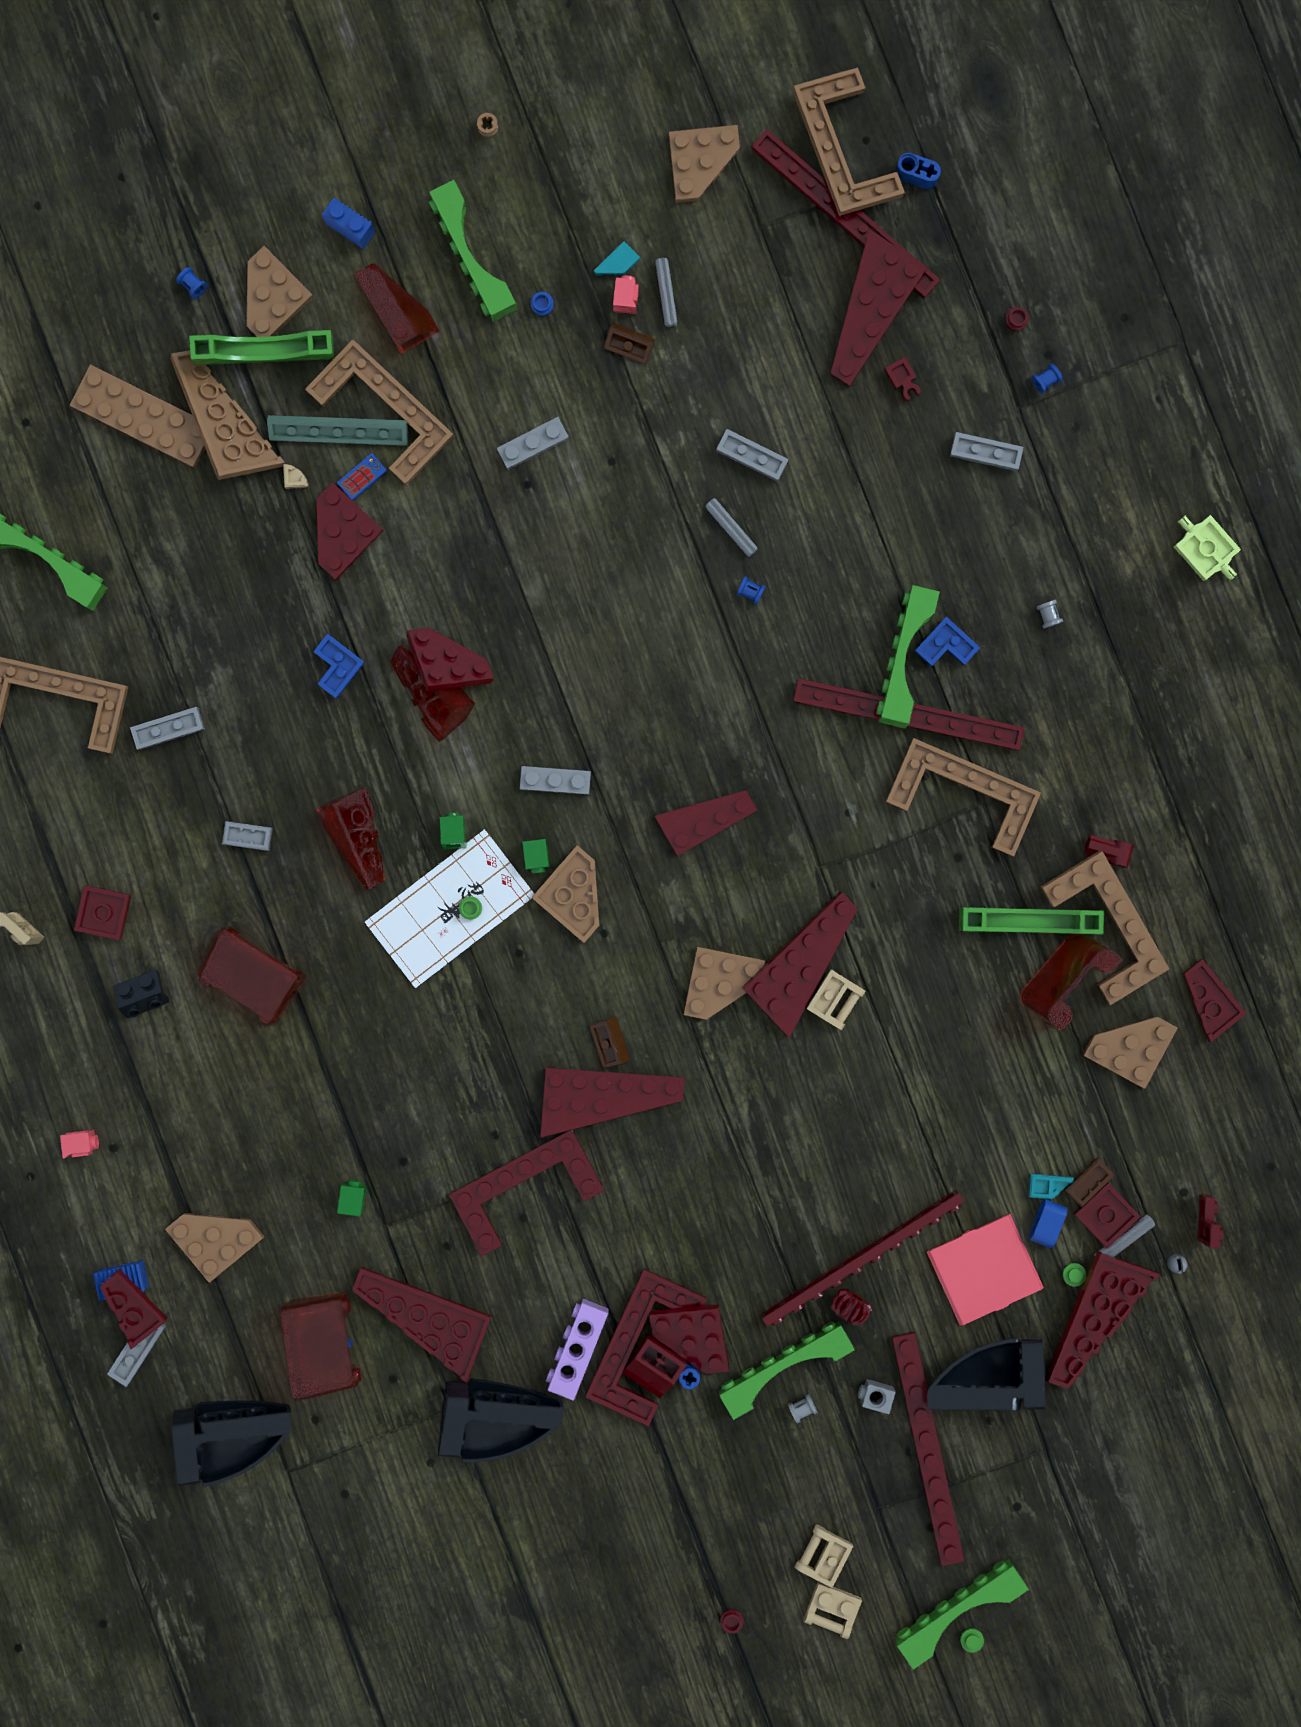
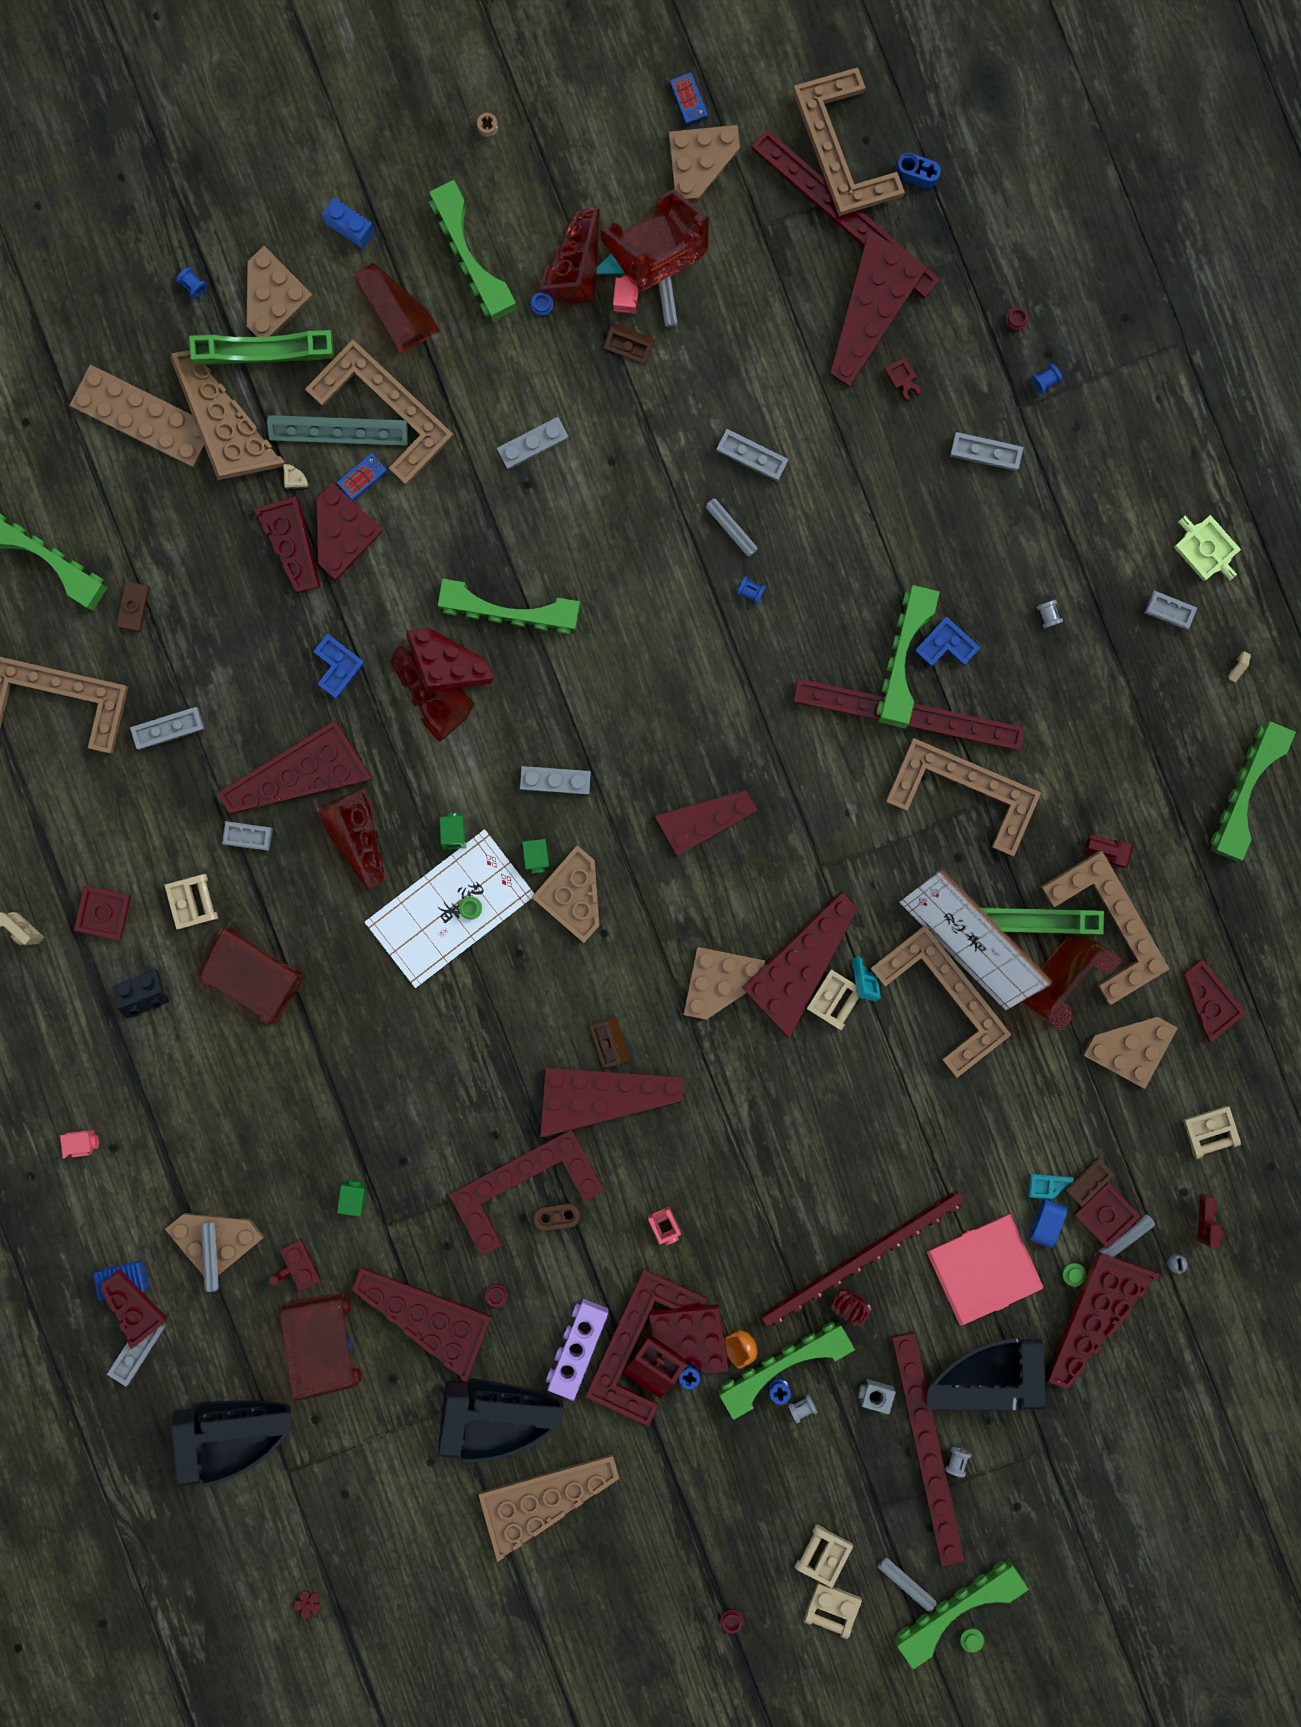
(133, 606): none -> reddish brown plate
(184, 905): none -> tan plate
(209, 1256): none -> light grey axle
(287, 531): none -> dark red wing
(298, 1265): none -> dark red plate
(307, 768): none -> dark red wing
(307, 1603): none -> dark red plant
(496, 1295): none -> dark red plate
(535, 1503): none -> medium nougat wing
(557, 1216): none -> reddish brown plate
(560, 615): none -> bright green arch
(574, 267): none -> clear red wedge
(660, 243): none -> clear red windscreen
(669, 1236): none -> coral window
(688, 99): none -> tile
(741, 1348): none -> orange hair
(786, 1394): none -> blue bush
(866, 982): none -> teal tile
(907, 1584): none -> light grey axle
(958, 1461): none -> light grey bush
(975, 940): none -> white piece
(989, 1027): none -> medium nougat plate
(1170, 610): none -> light grey plate
(1209, 1125): none -> tan plate
(1234, 835): none -> bright green arch
(1242, 665): none -> tan tile

